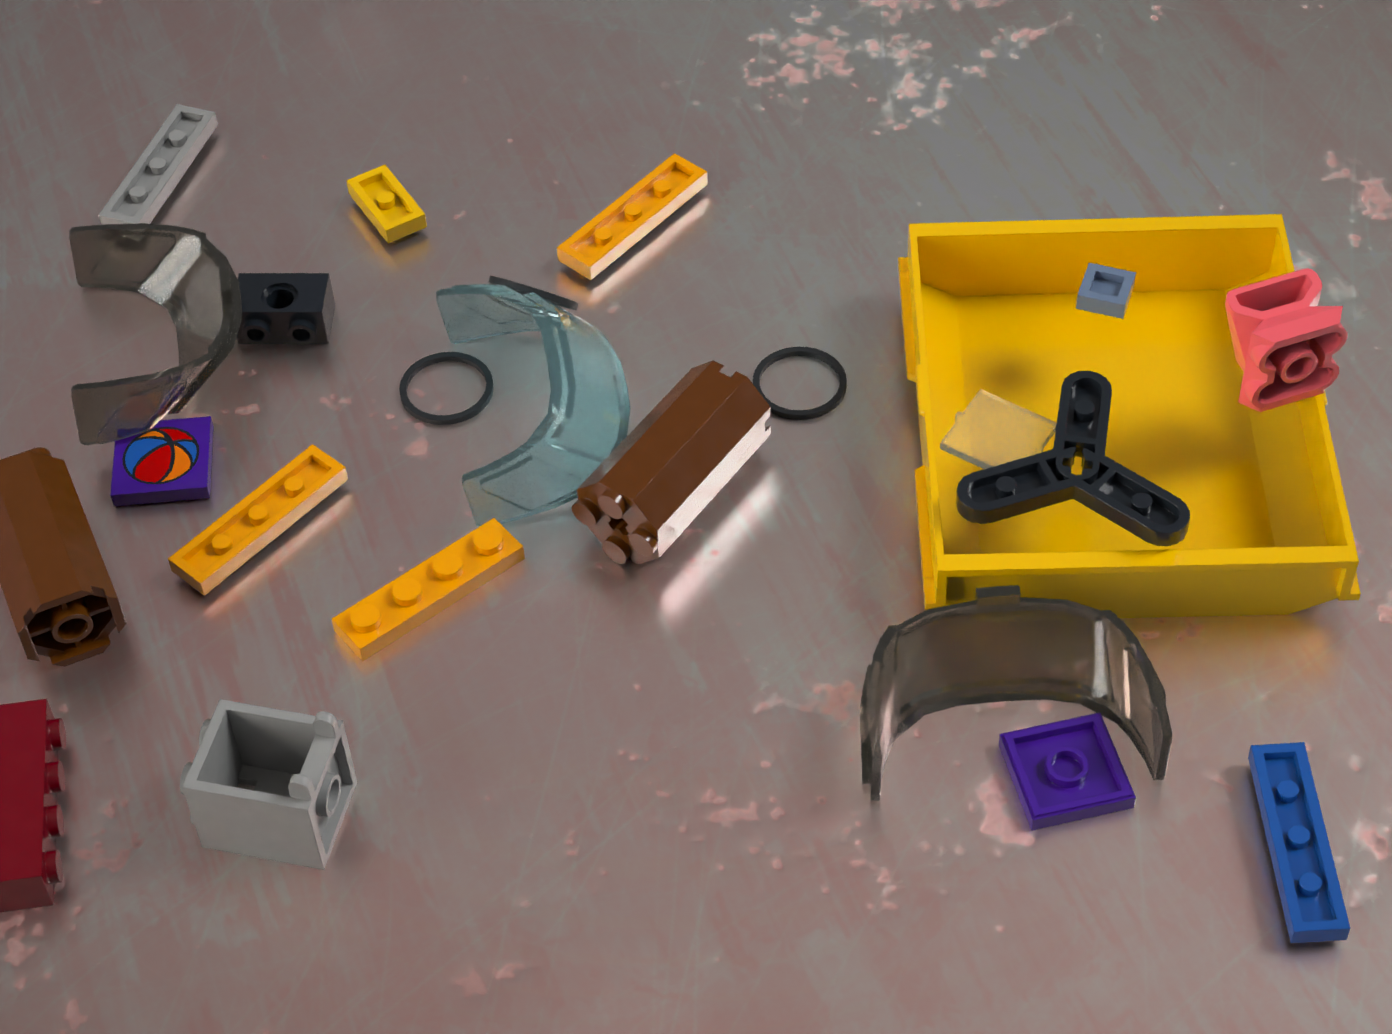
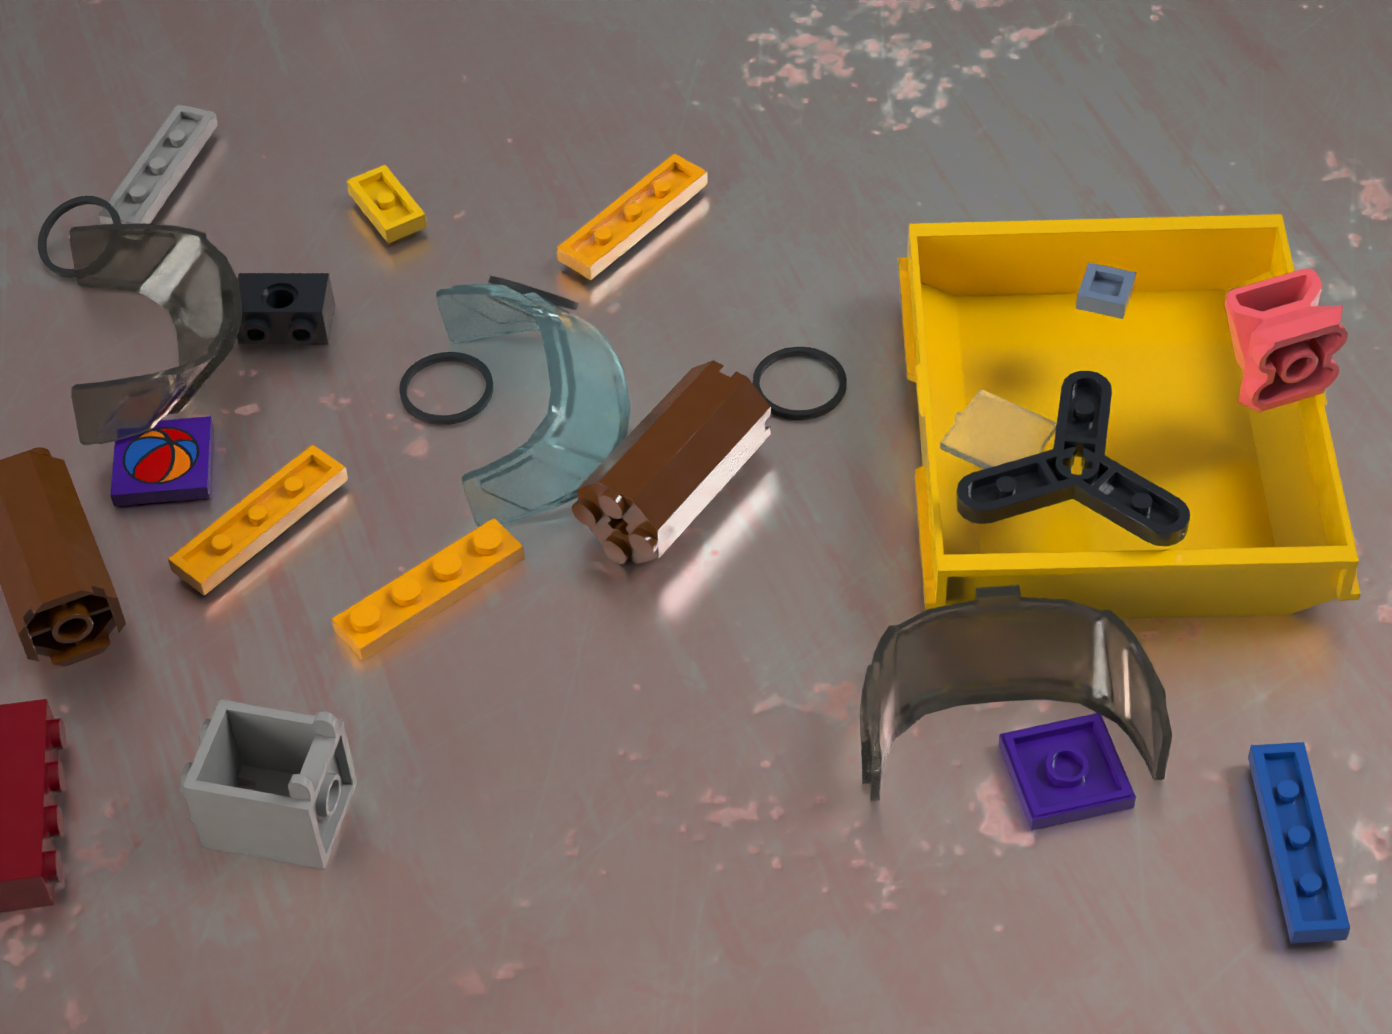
(55, 215): none -> black piece

